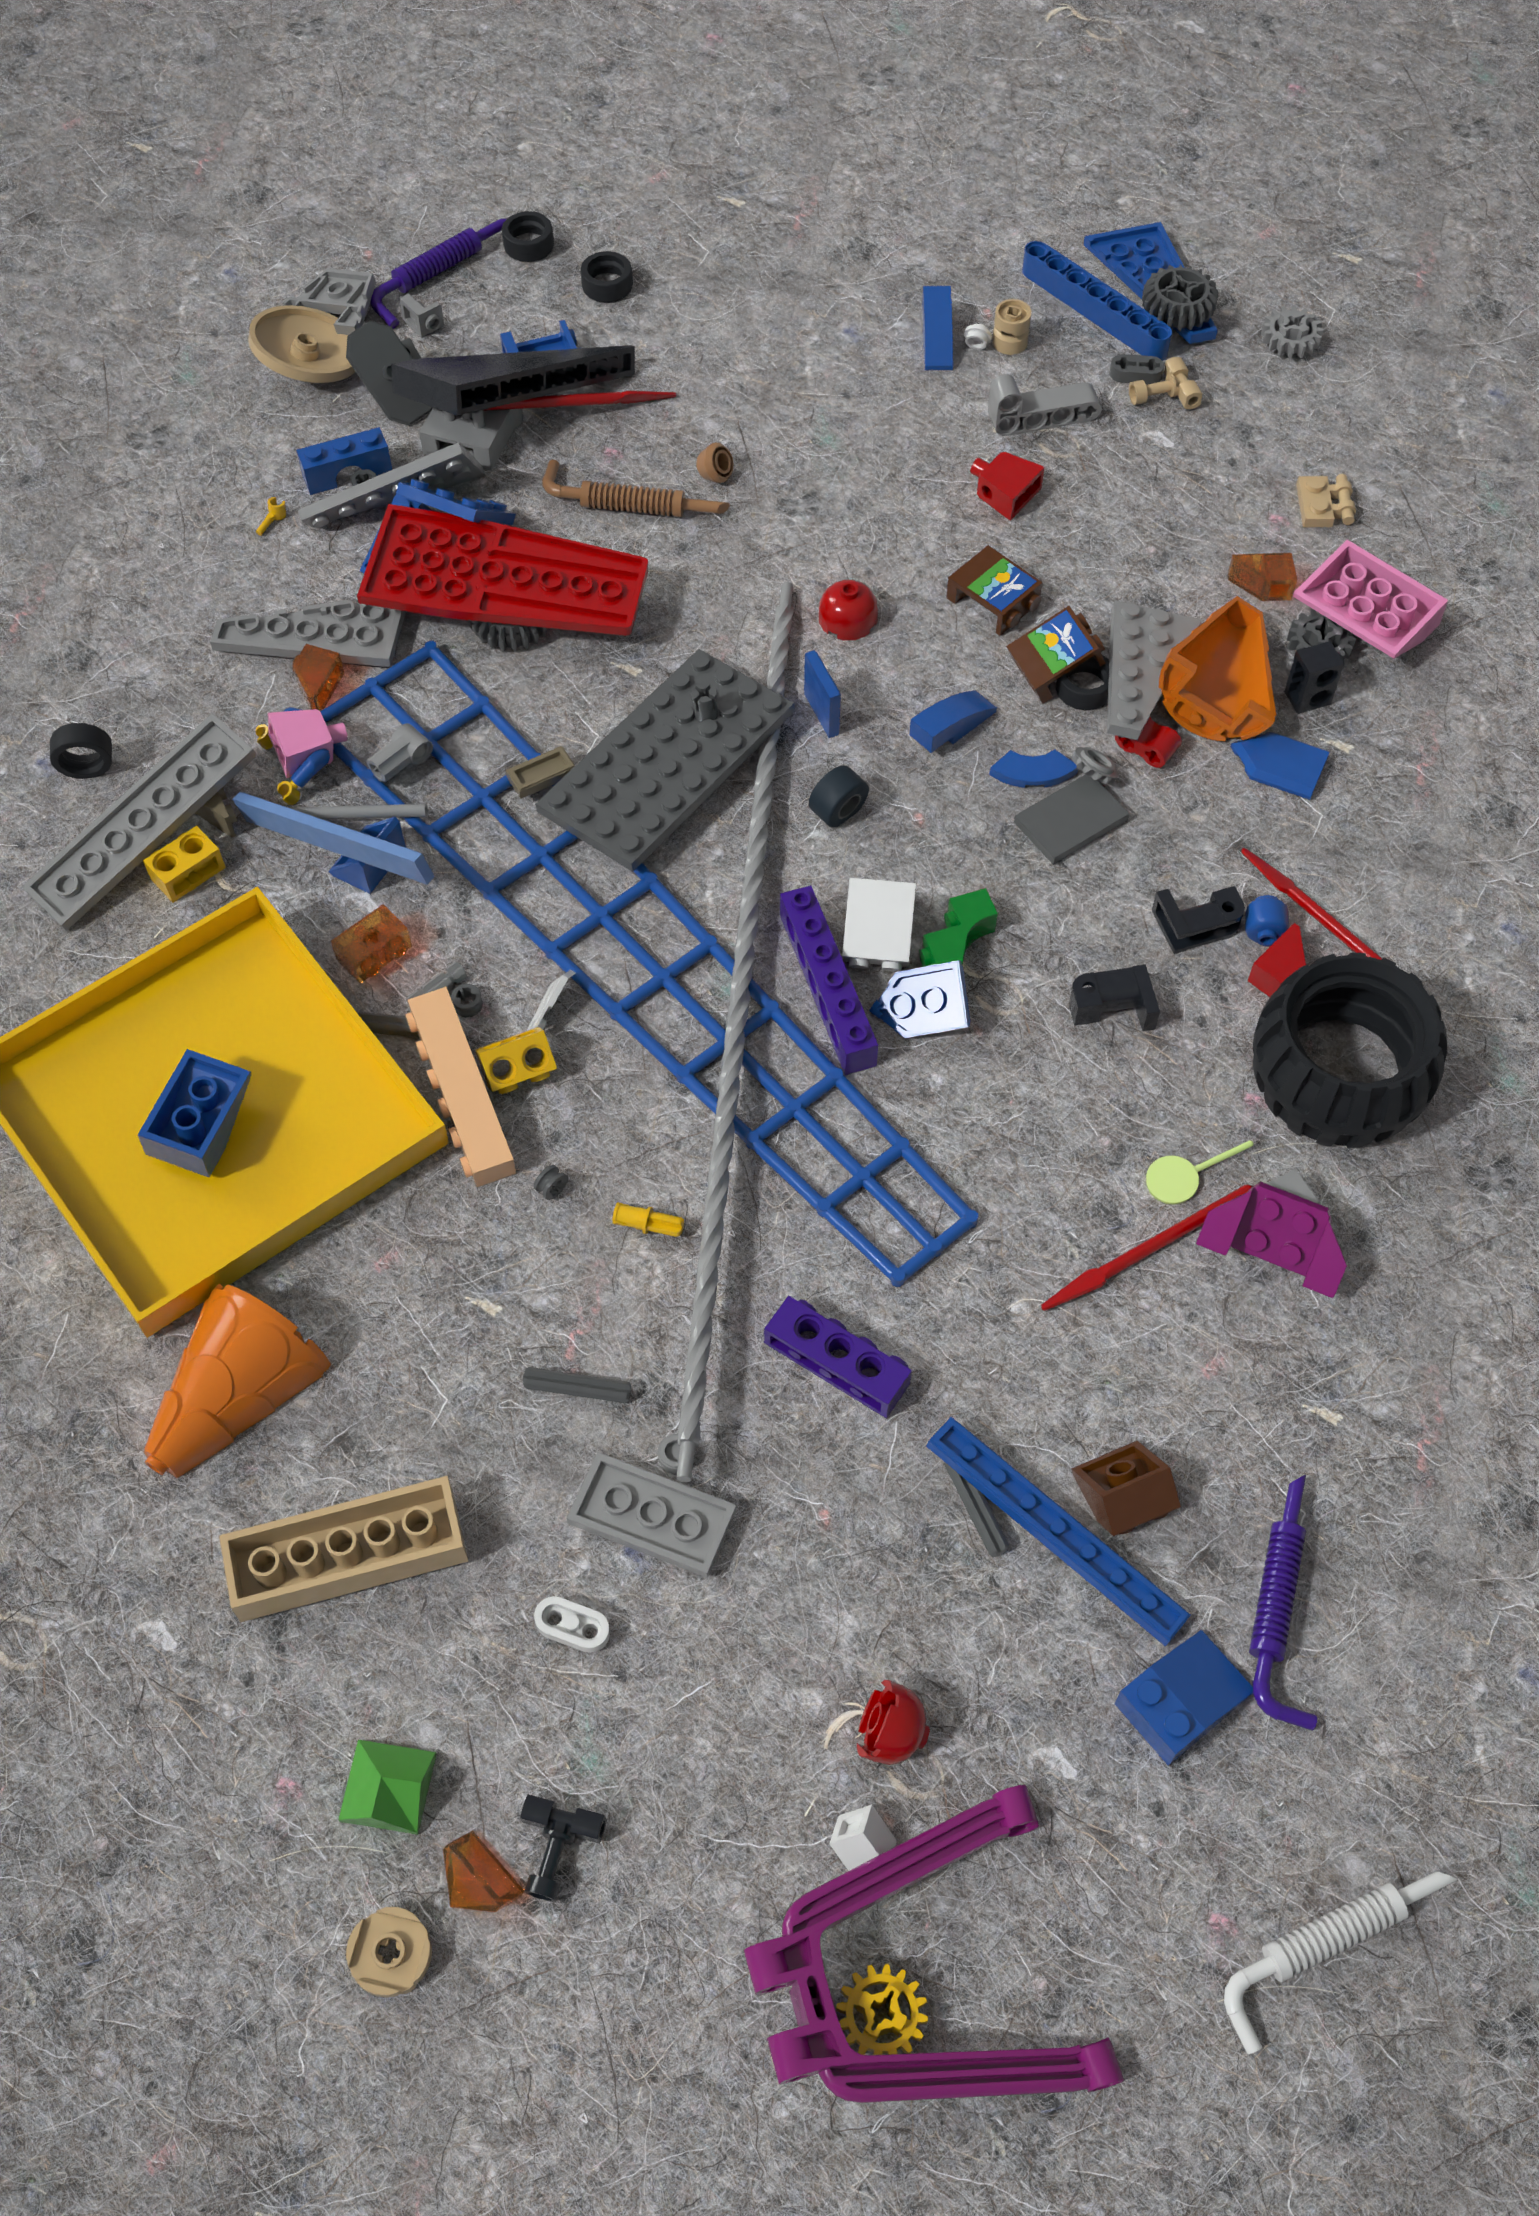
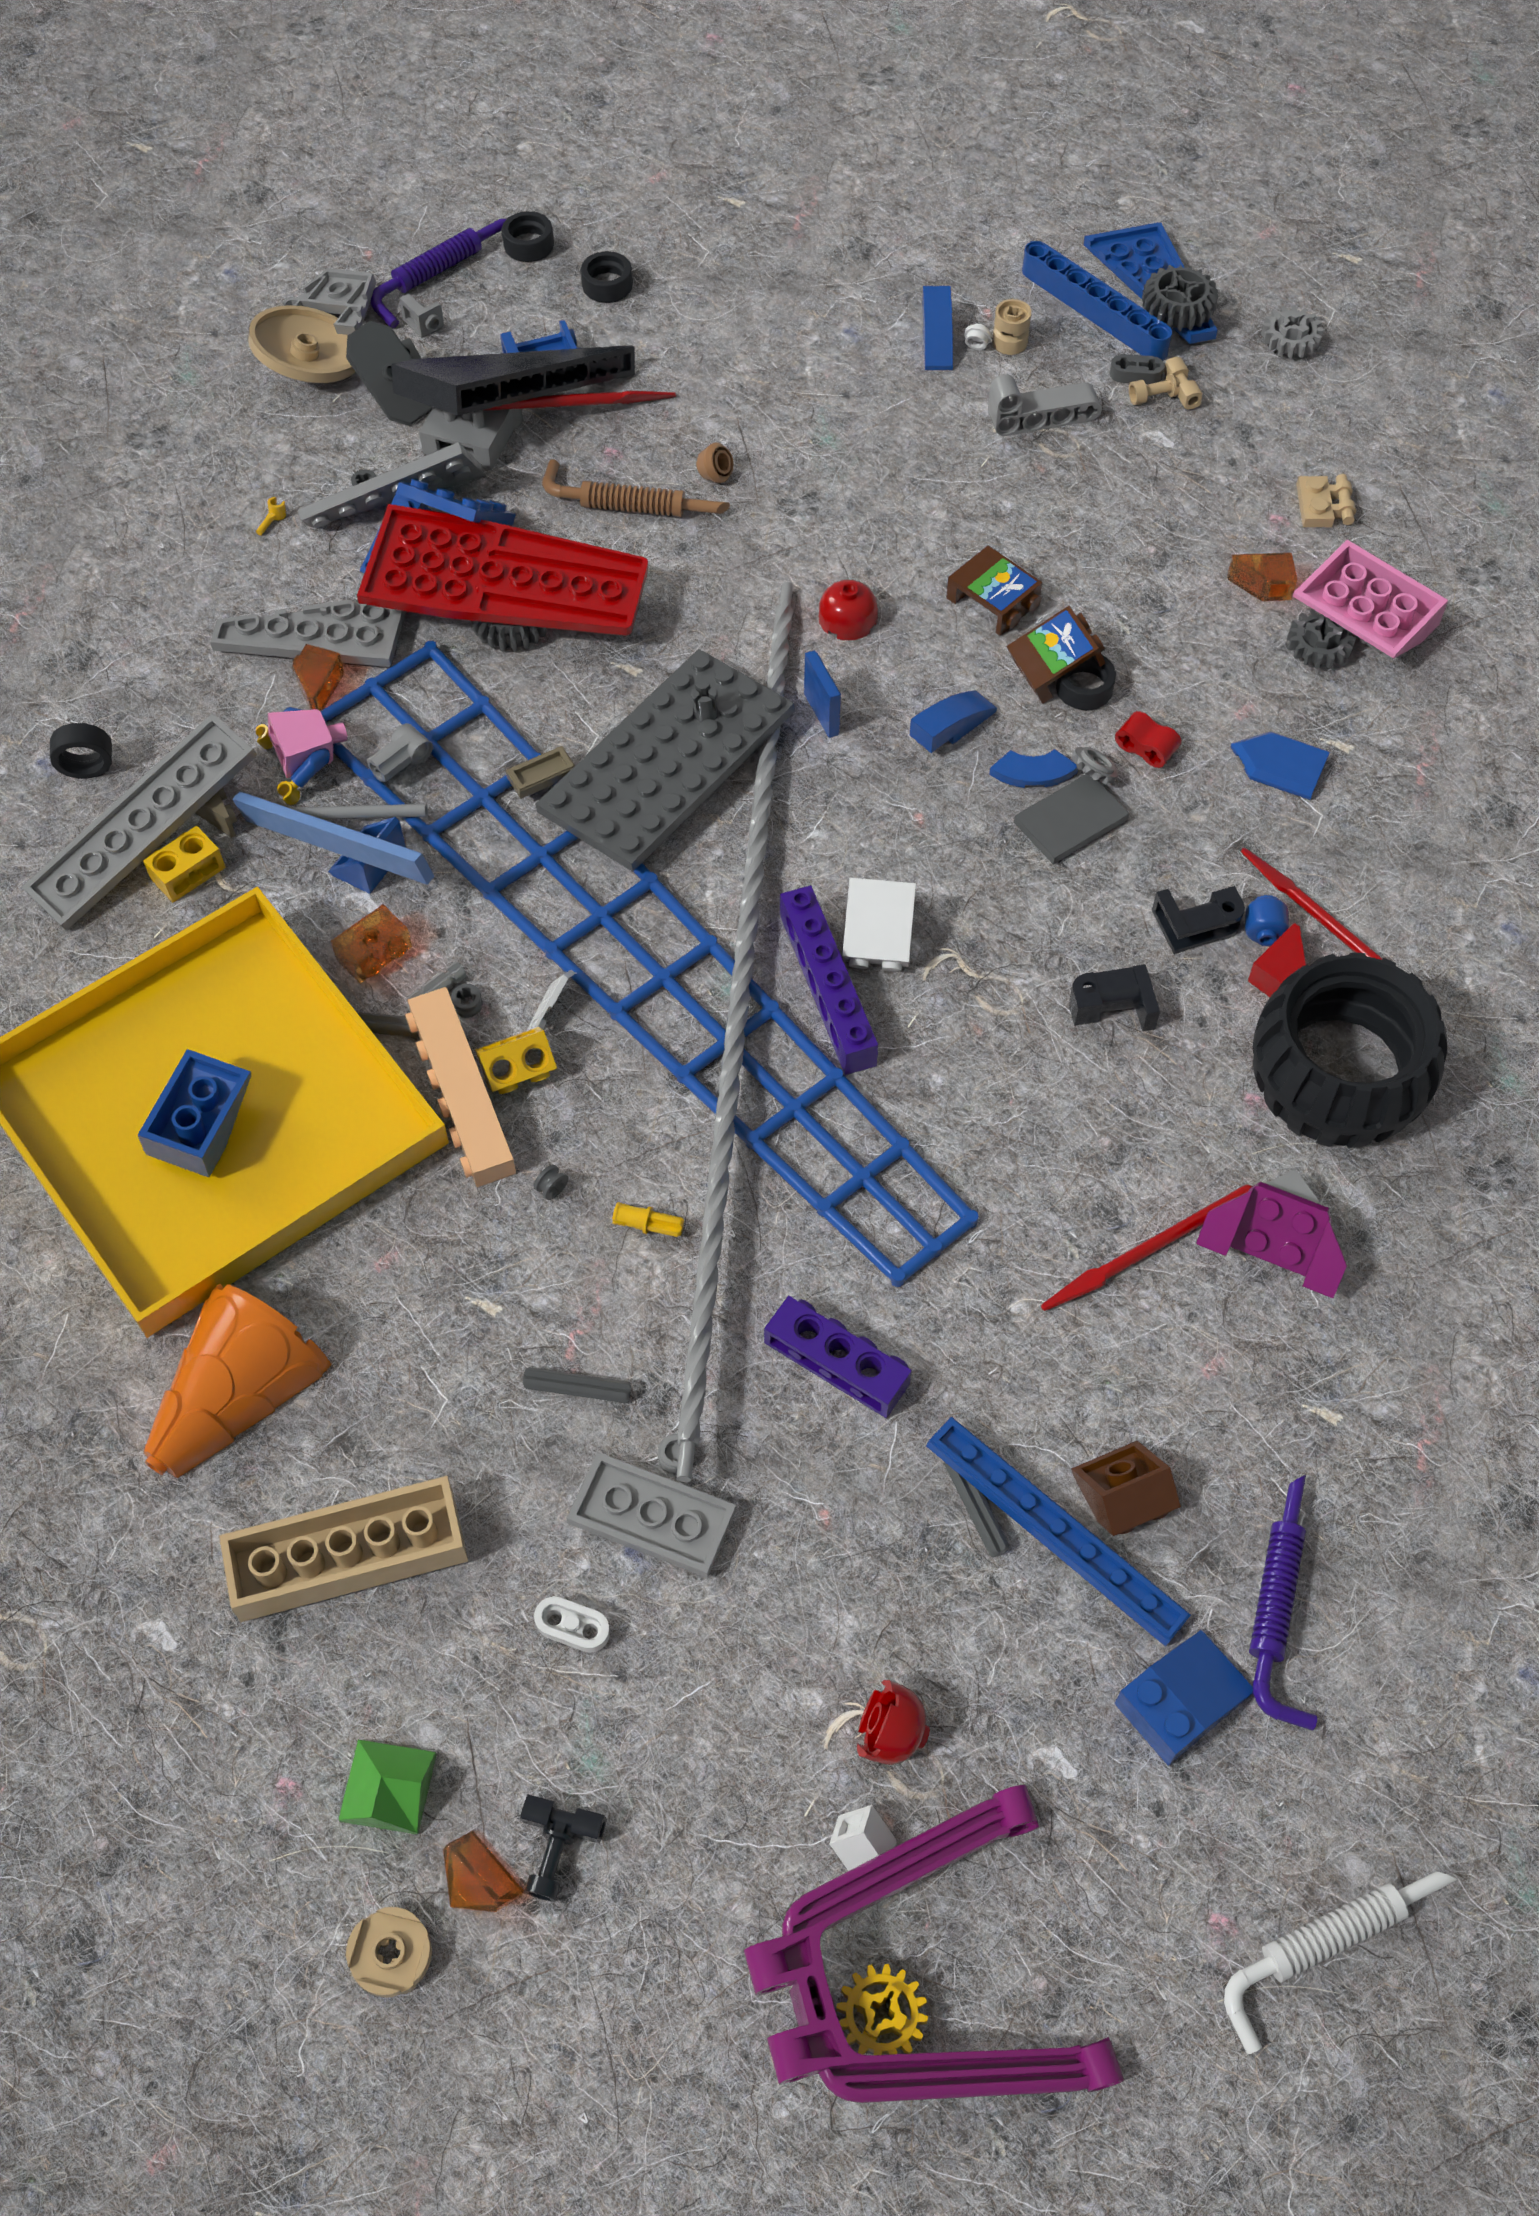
(325, 460): blue arch -> none
(838, 796): black wheel -> none
(925, 1000): tile -> none
(966, 921): green arch -> none
(1007, 482): red torso -> none
(1138, 650): light grey wing -> none
(1177, 1180): yellowish green piece -> none
(1222, 676): orange cone -> none
(1314, 677): black brick -> none

